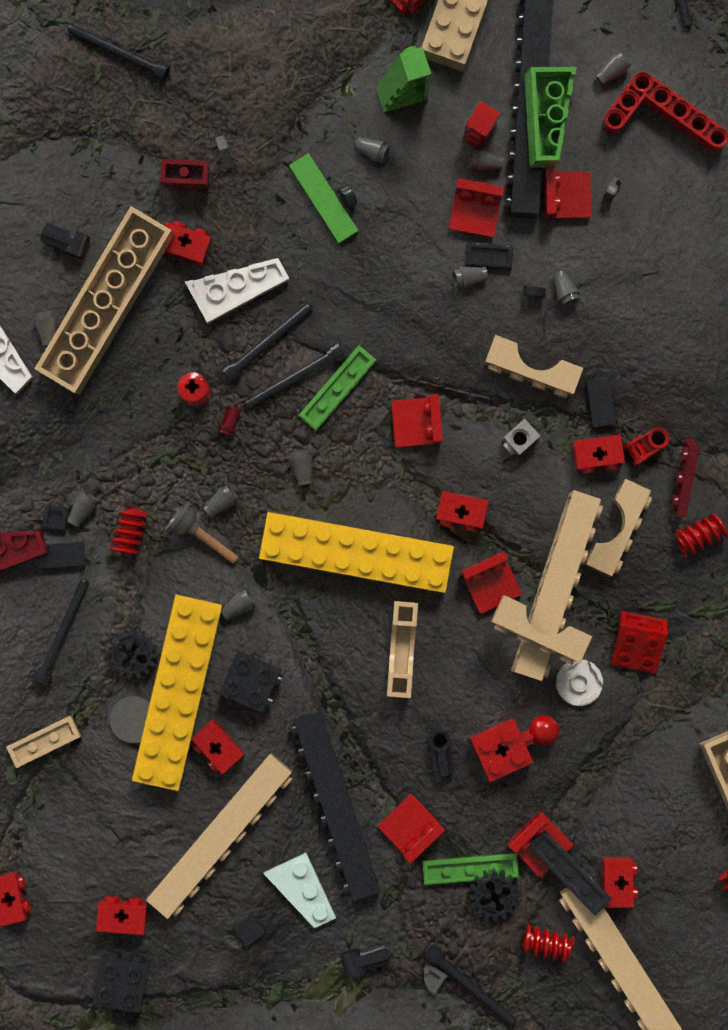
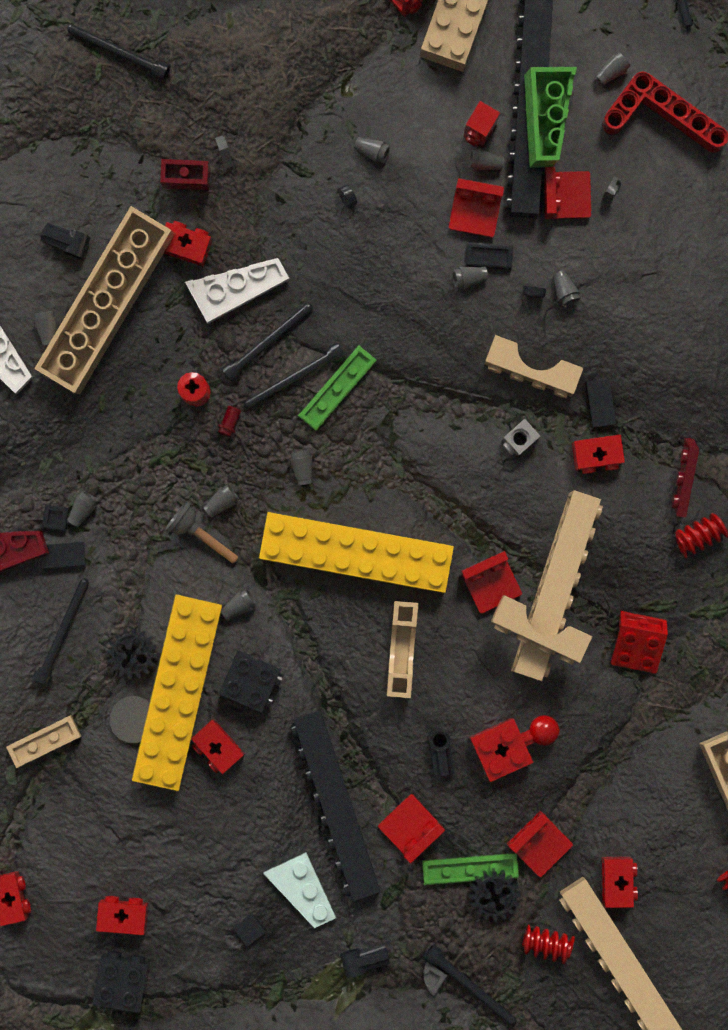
(129, 531): red piece -> none
(219, 835): tan brick -> none
(323, 198): bright green tile -> none
(405, 80): bright green wedge -> none
(417, 421): red bracket -> none
(474, 506): red brick -> none
(570, 872): black tile -> none
(579, 682): white tile -> none
(630, 501): tan arch -> none
(645, 445): red piece -> none

